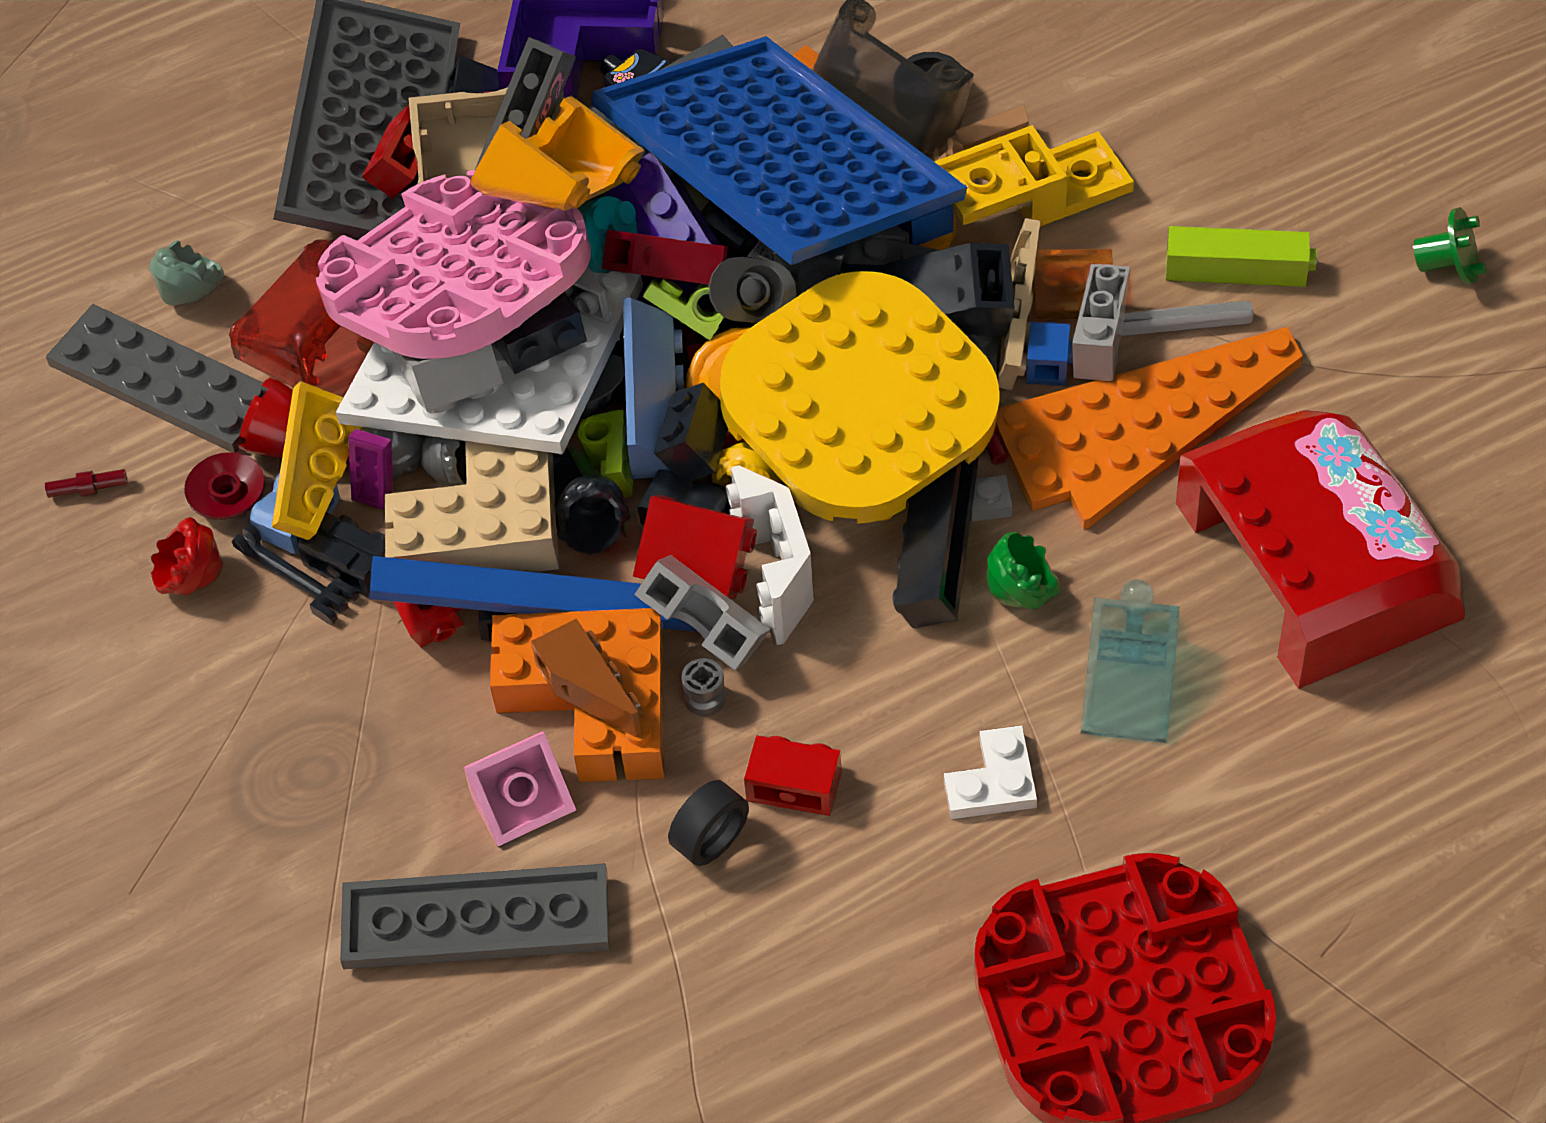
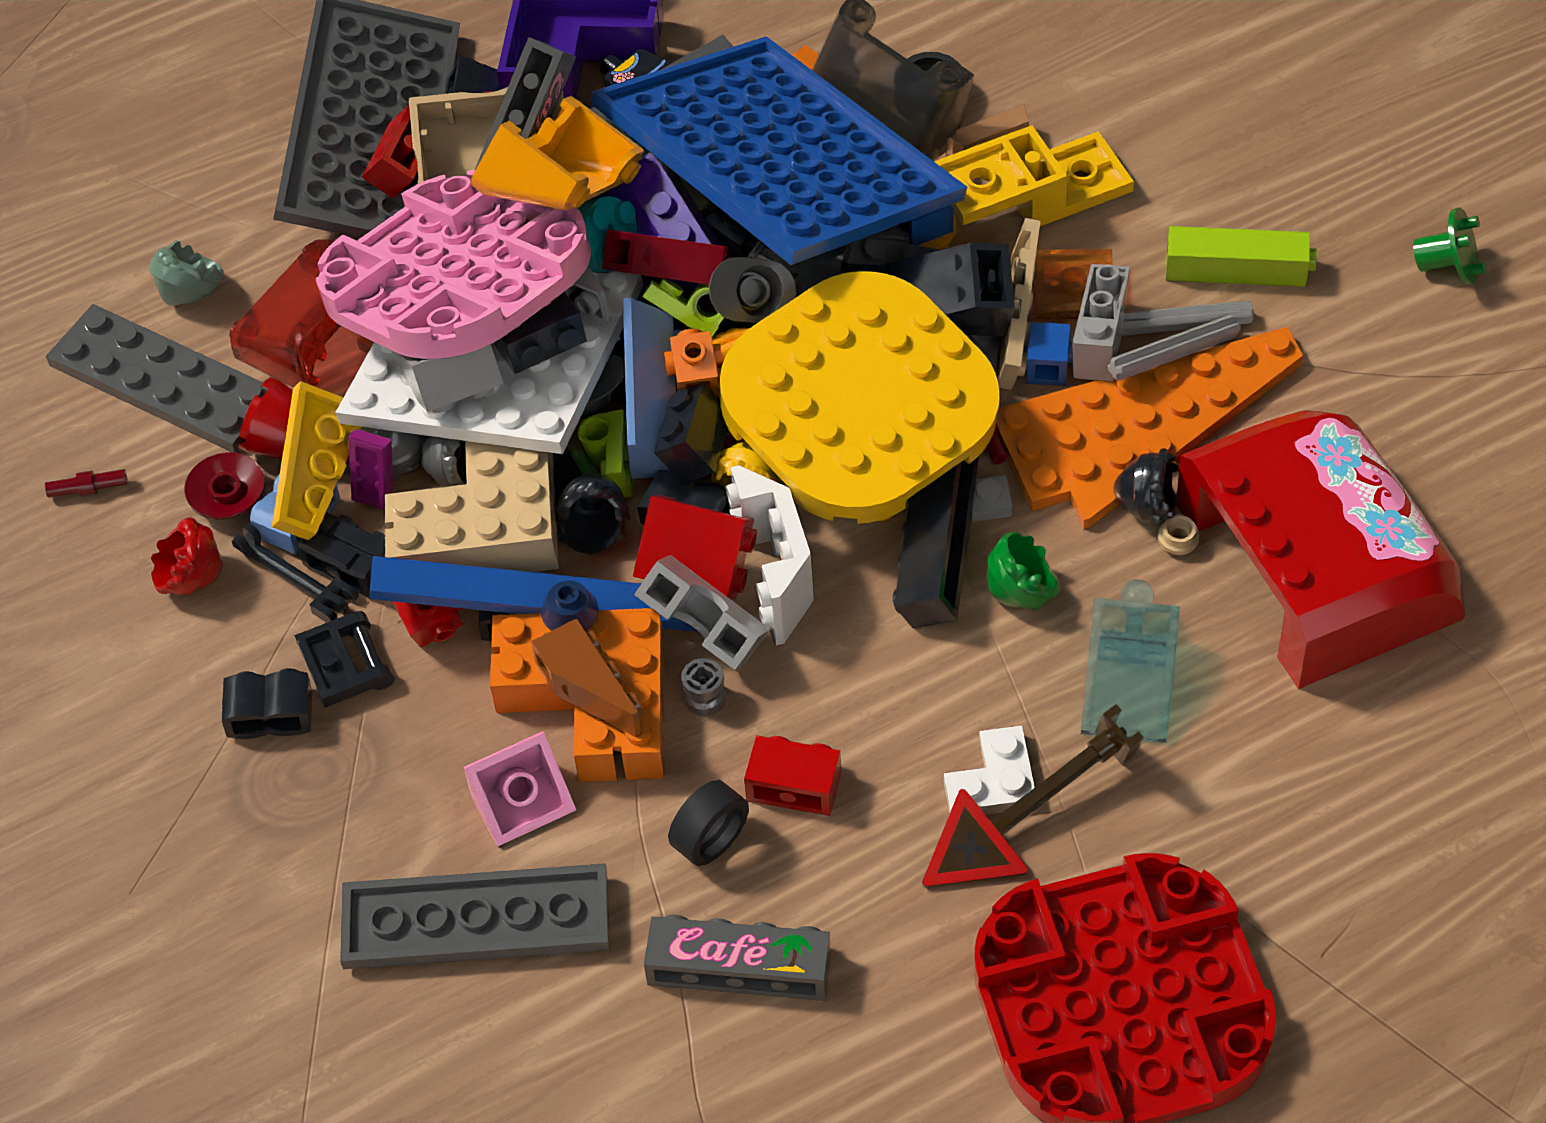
(267, 704): none -> black brick
(331, 664): none -> black plate
(567, 602): none -> dark blue cone
(694, 359): none -> orange brick
(738, 957): none -> dark grey brick
(975, 846): none -> dark brown piece
(1147, 487): none -> black hair
(1173, 347): none -> light grey axle
(1182, 527): none -> tan plate

